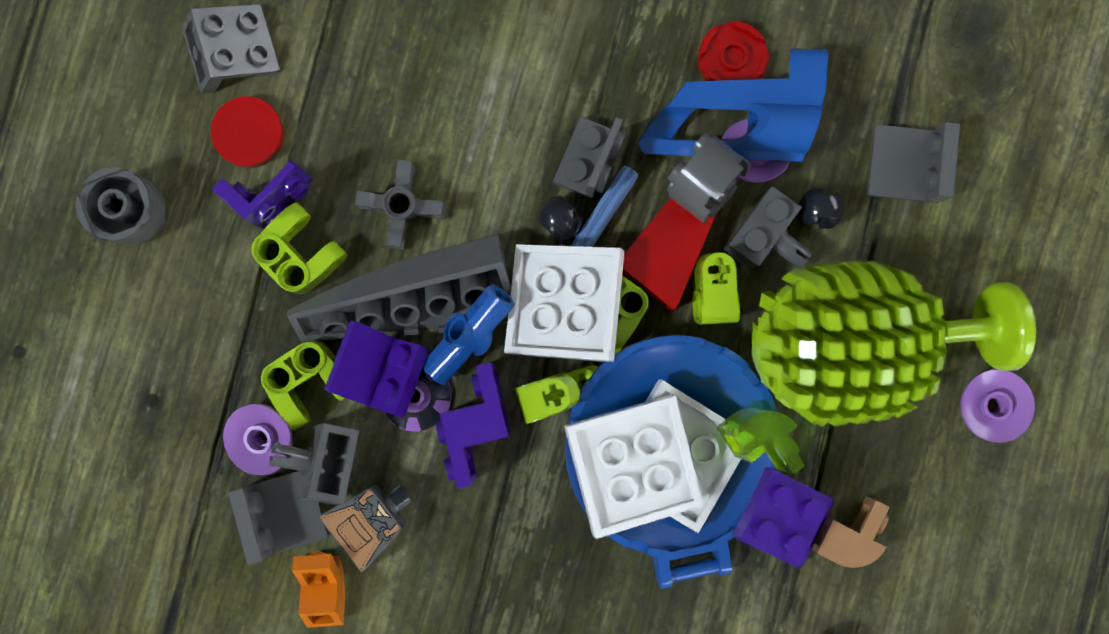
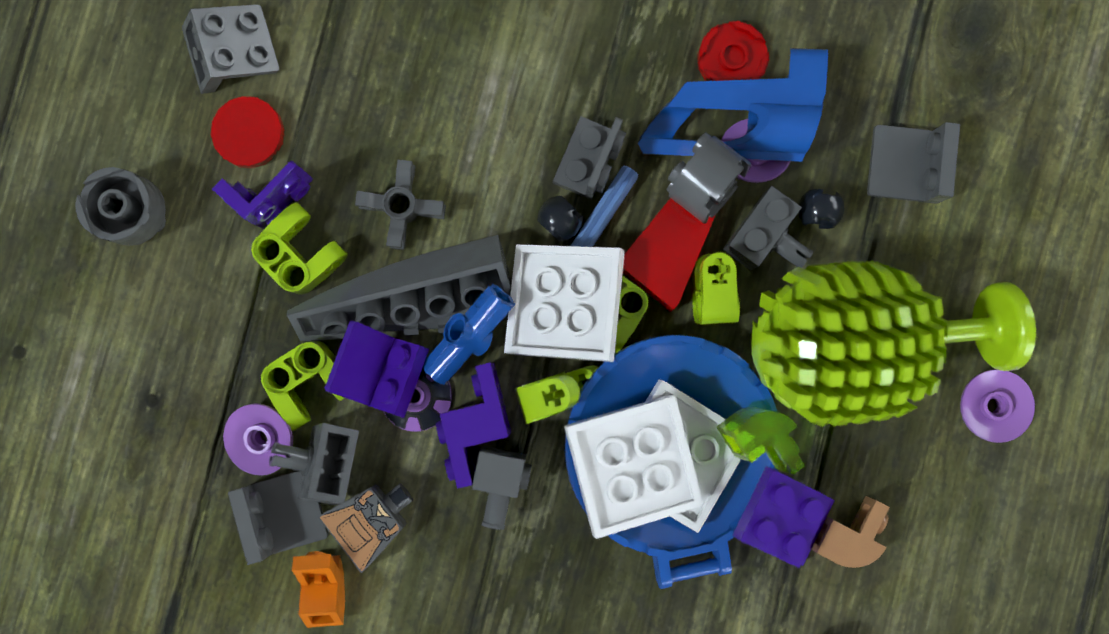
(501, 476): none -> dark grey brick

